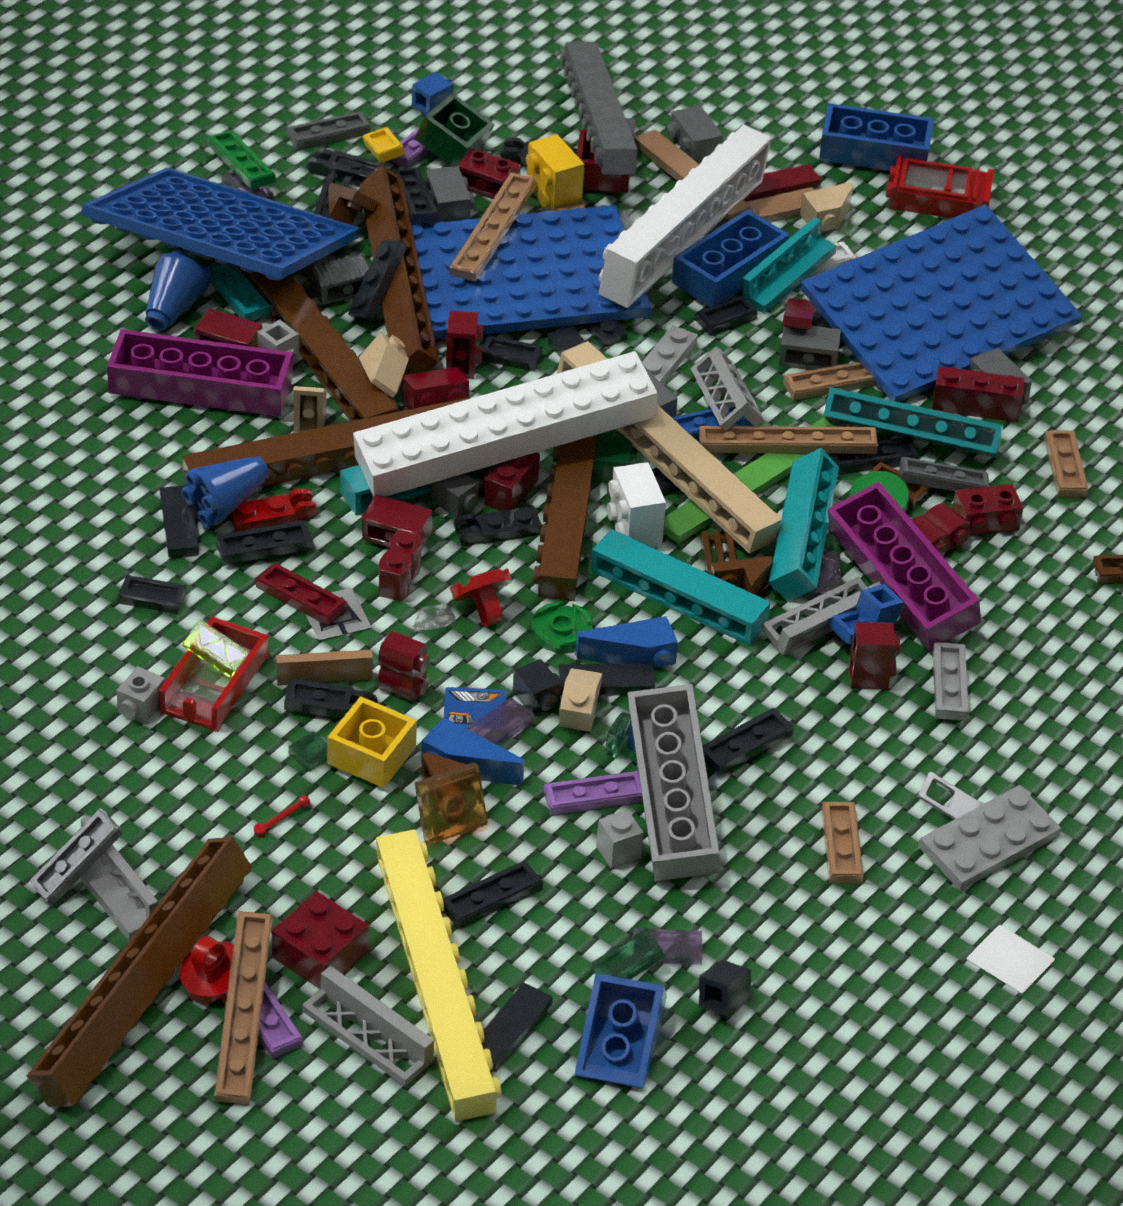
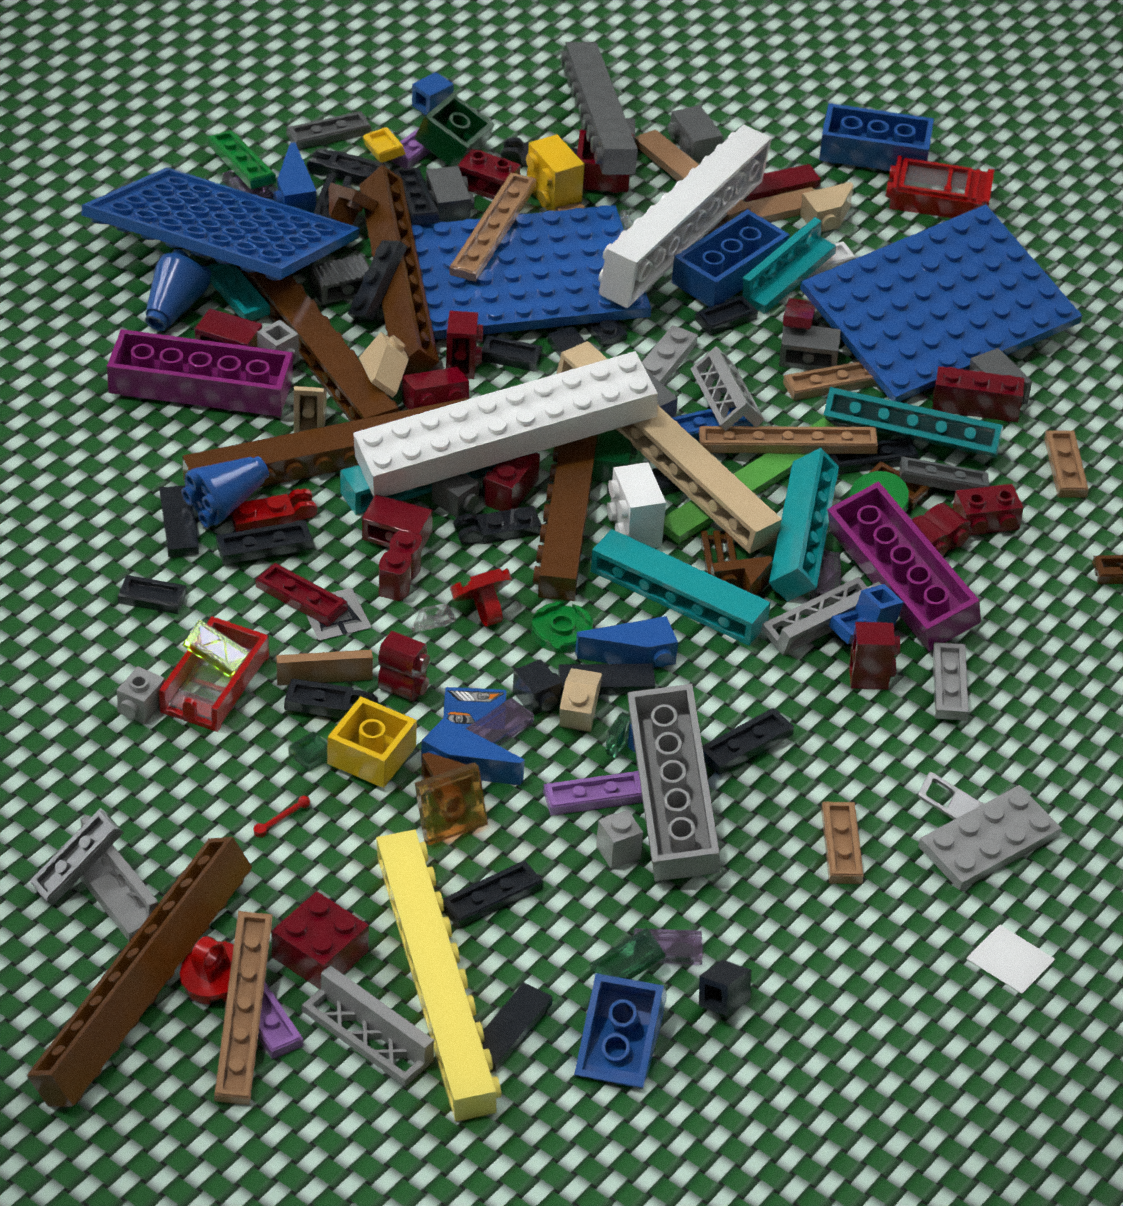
(295, 183): none -> blue slope

